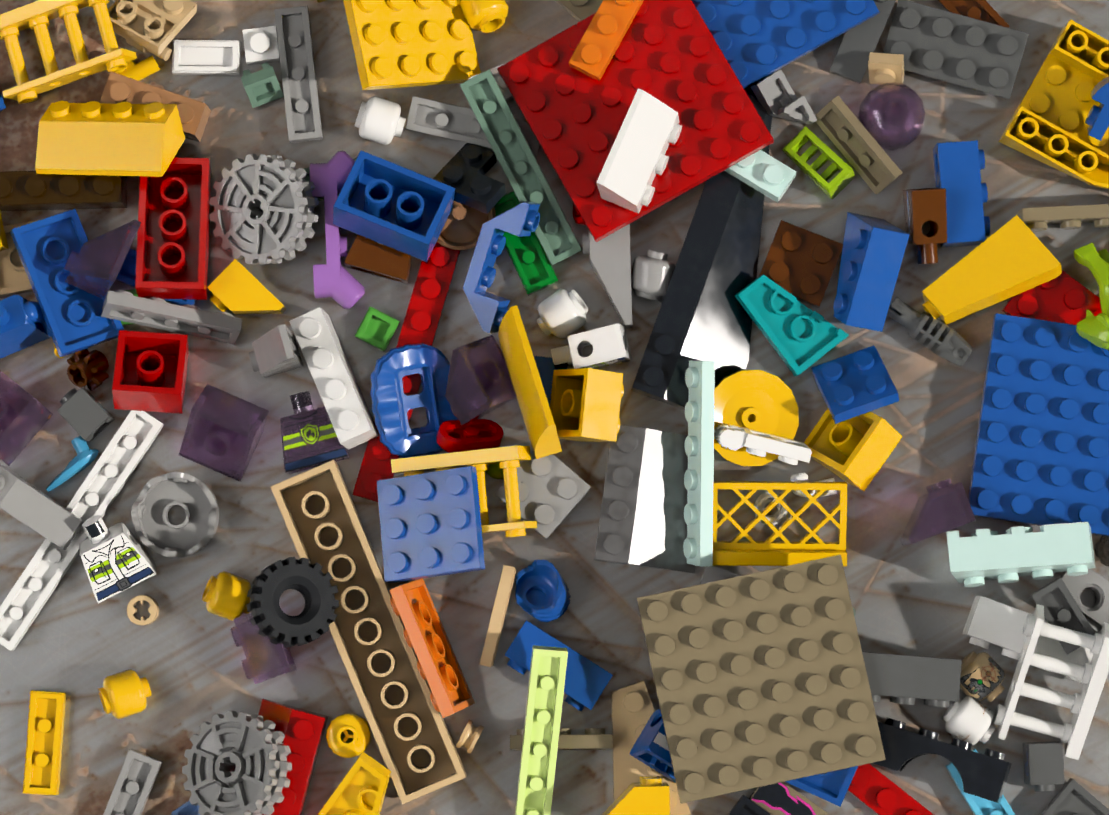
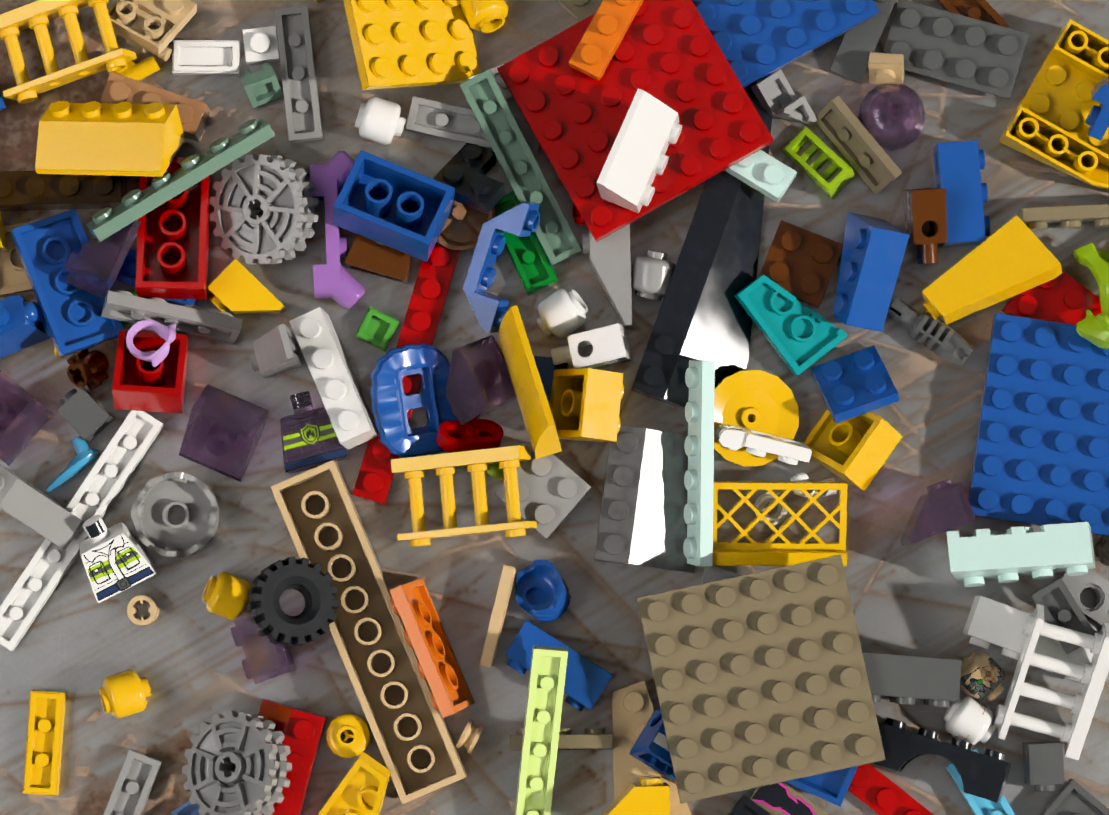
(166, 332): none -> lavender piece
(192, 171): none -> sand green plate
(430, 524): plate -> none

